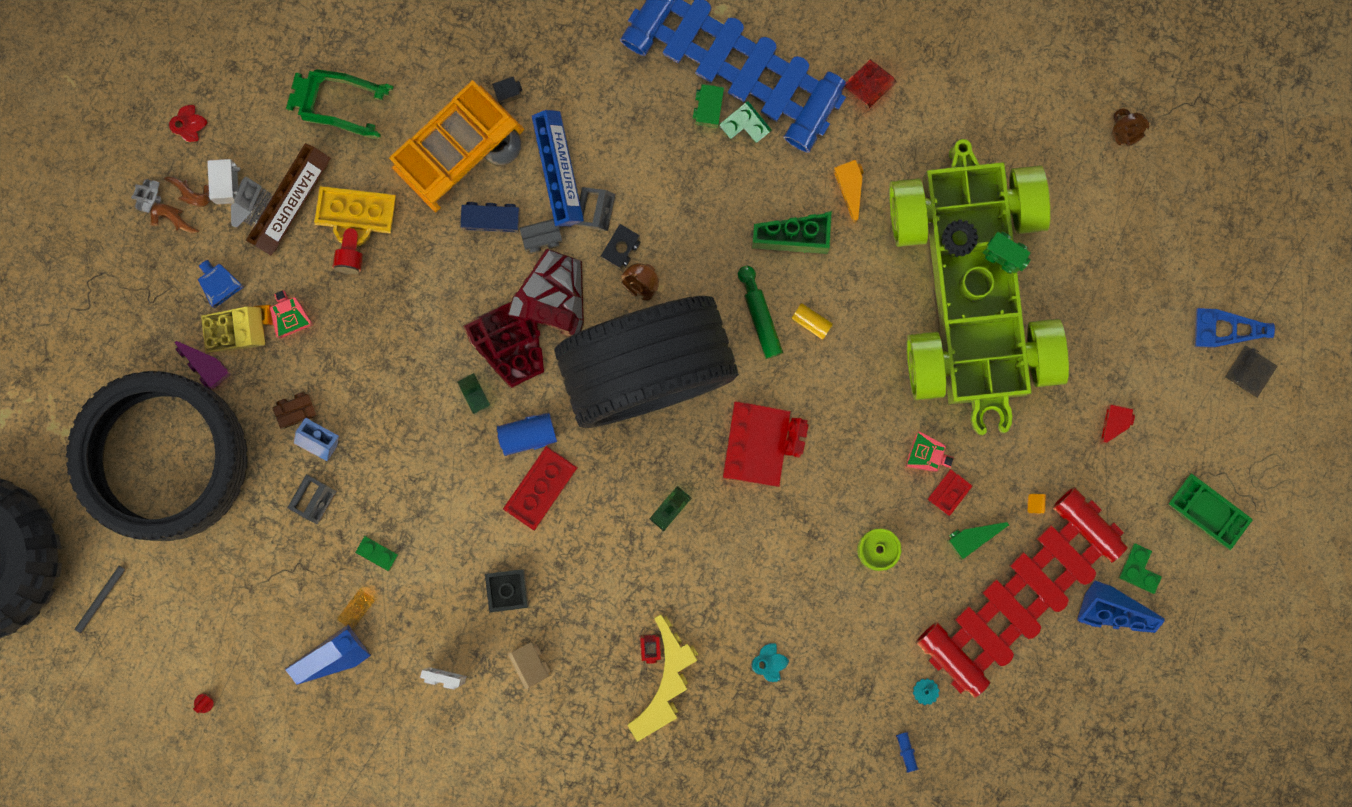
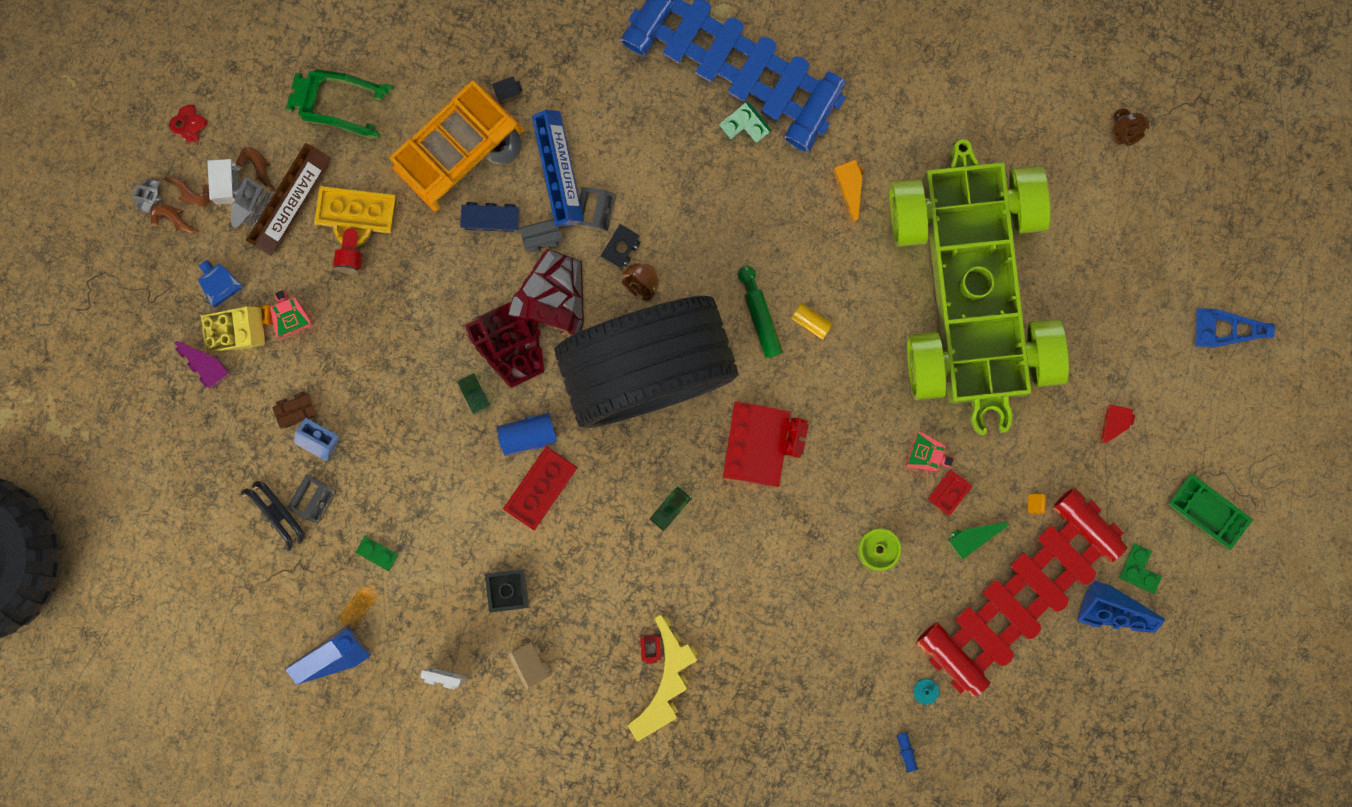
(89, 439): black tyre -> none
(99, 599): dark grey bar -> none
(203, 703): red plate -> none
(259, 163): none -> dark orange piece
(274, 513): none -> black piece
(709, 105): green brick -> none
(772, 663): teal plate -> none
(800, 234): green wedge -> none
(870, 83): clear red plate -> none
(965, 227): black tyre -> none
(1007, 253): green brick -> none
(1251, 371): clear smoke hinge -> none

